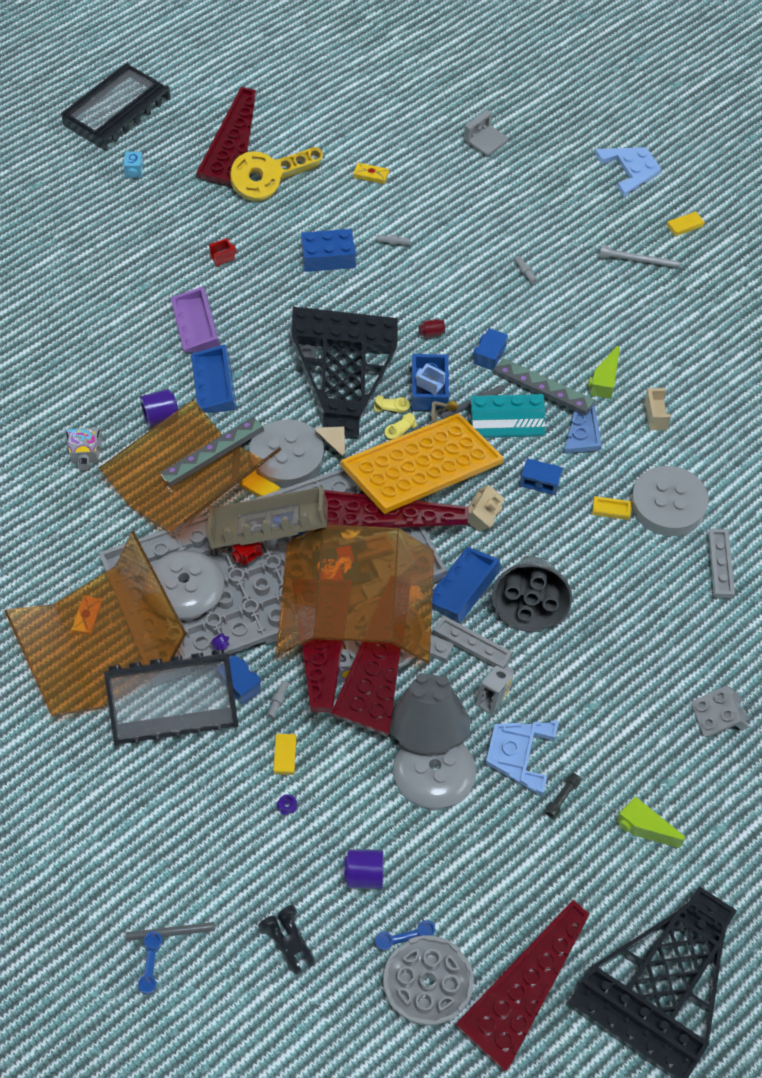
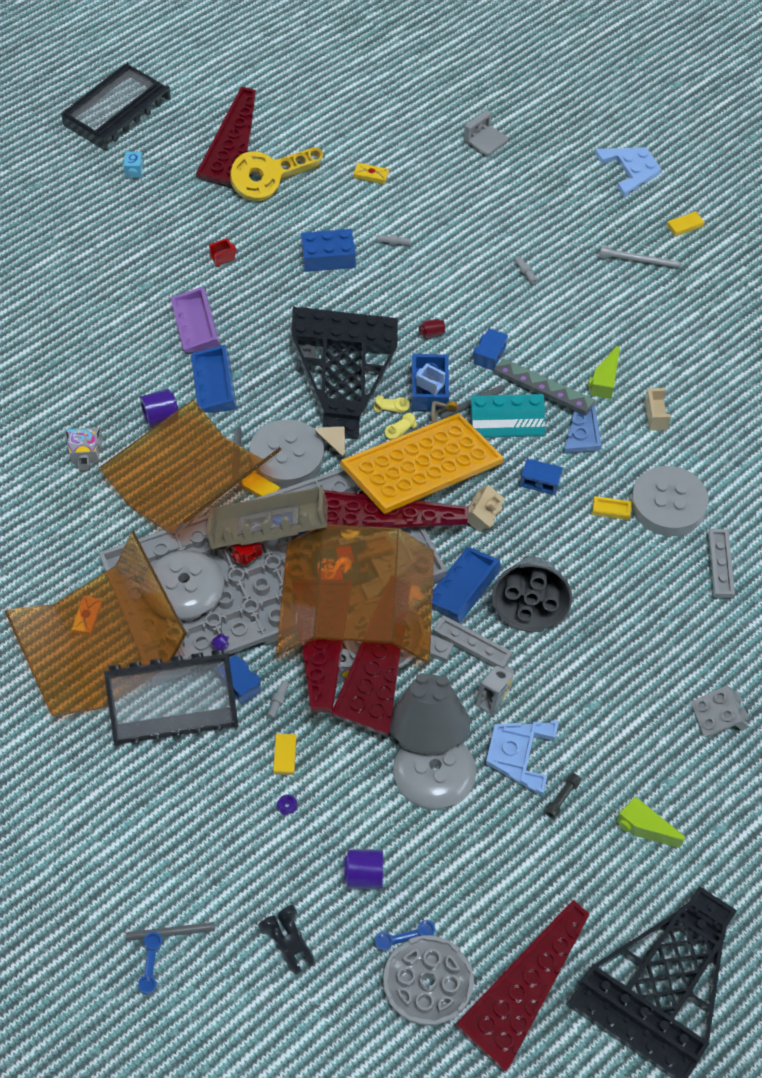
(211, 451): dark grey tile -> none

